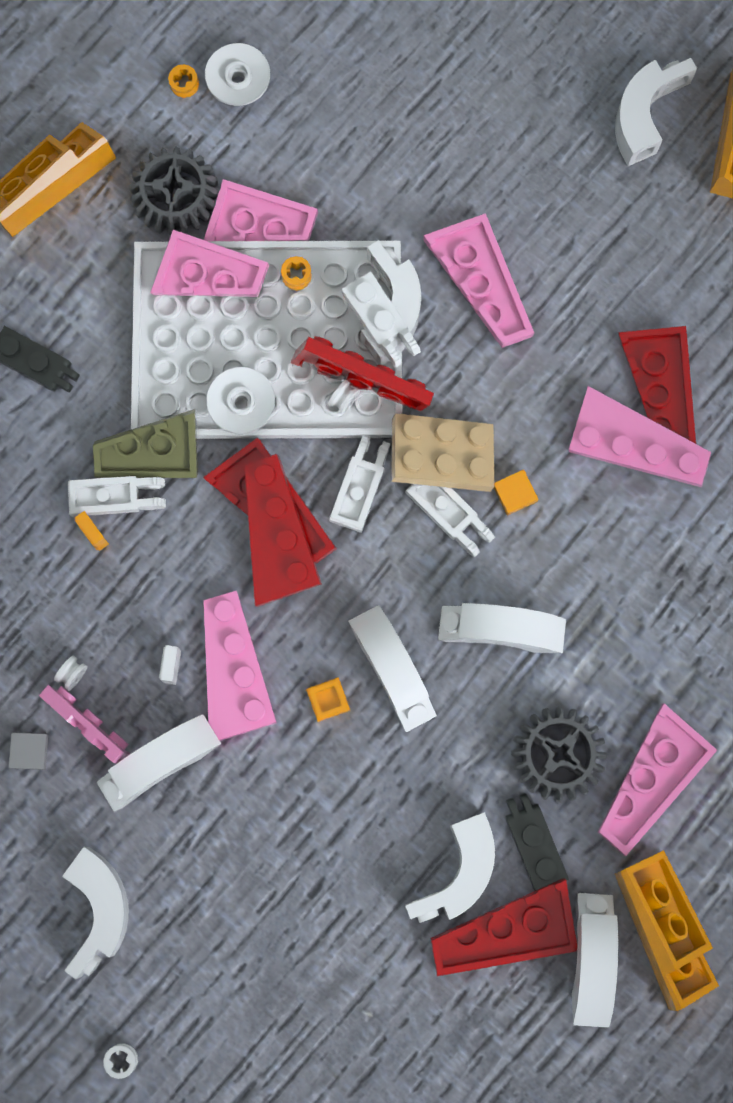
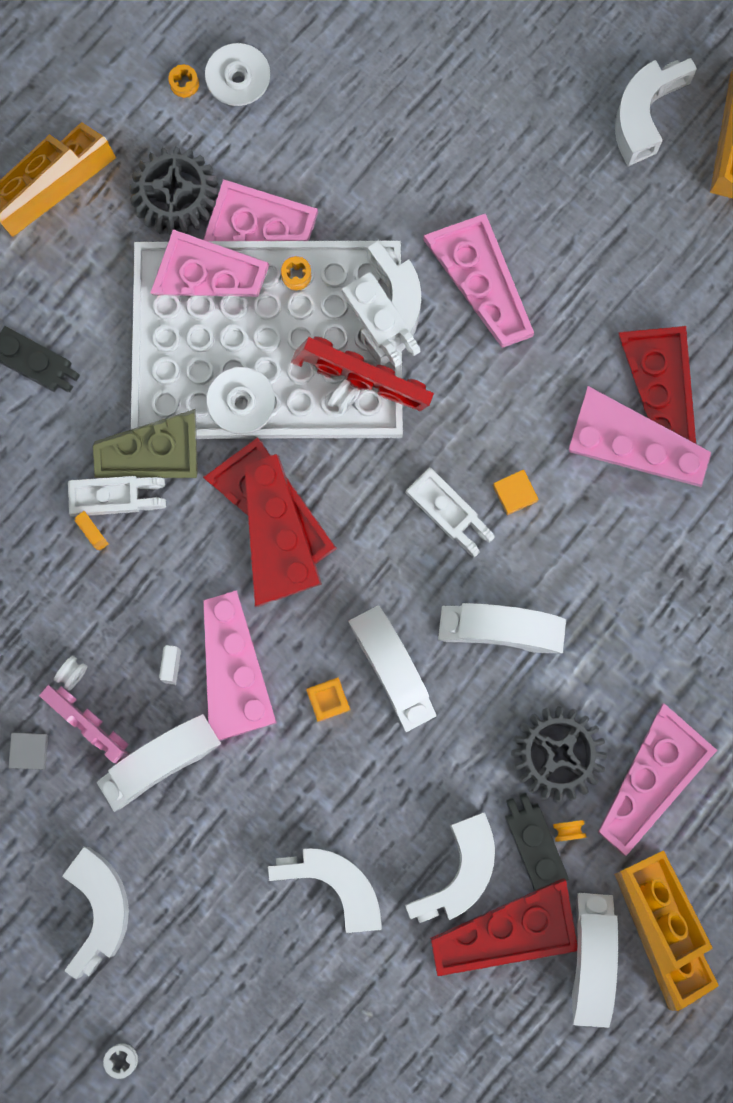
(352, 886): none -> white arch
(359, 487): white hinge -> none
(442, 452): tan plate -> none
(569, 830): none -> light orange bush

